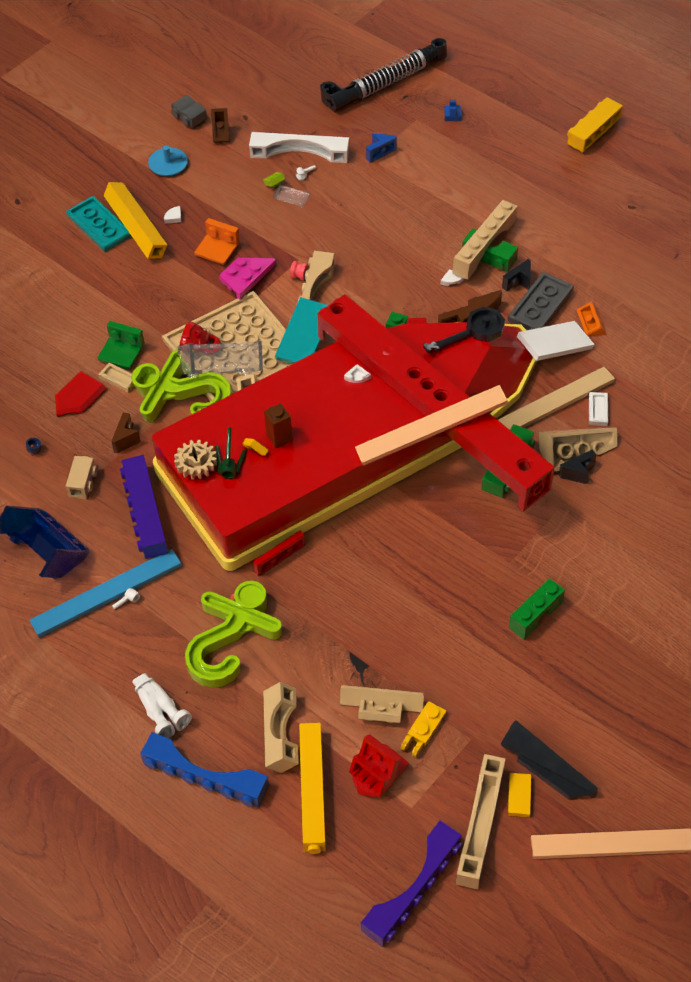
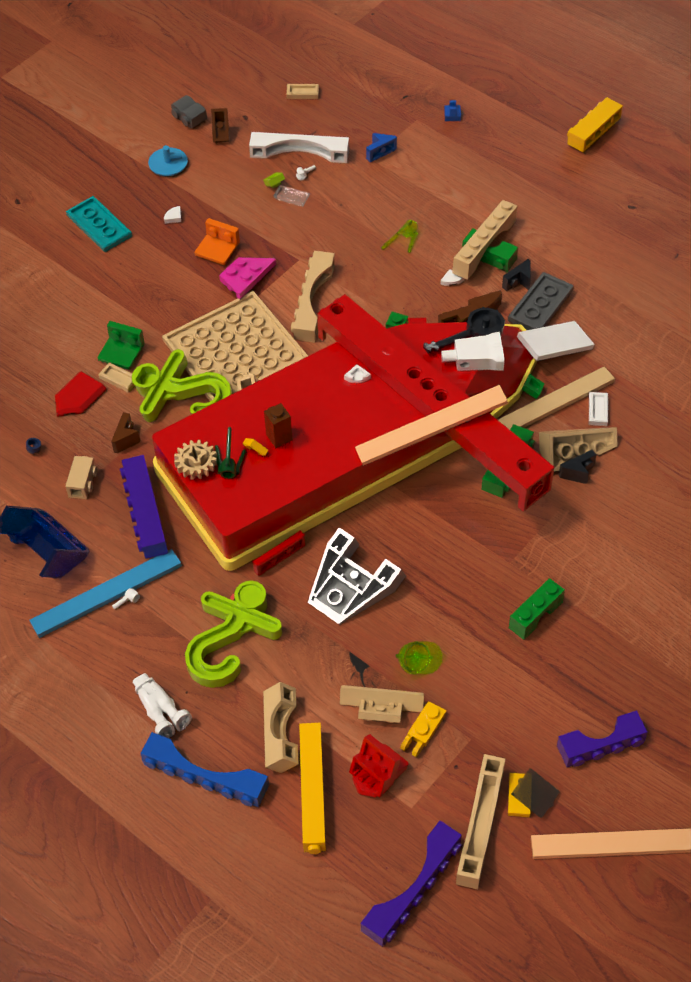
(135, 220): yellow brick -> none
(197, 335): red piece -> none
(221, 358): clear windscreen -> none
(298, 270): coral wheel -> none
(301, 333): teal tile -> none
(302, 91): none -> tan tile
(346, 588): none -> light grey wedge
(358, 89): black piece -> none
(407, 230): none -> clear neon green plant
(420, 657): none -> clear neon green piece
(477, 353): none -> white piece
(533, 386): none -> green plate
(535, 793): none -> clear smoke piece
(546, 763): black wedge -> none
(578, 748): none -> dark purple arch
(591, 320): orange slope -> none

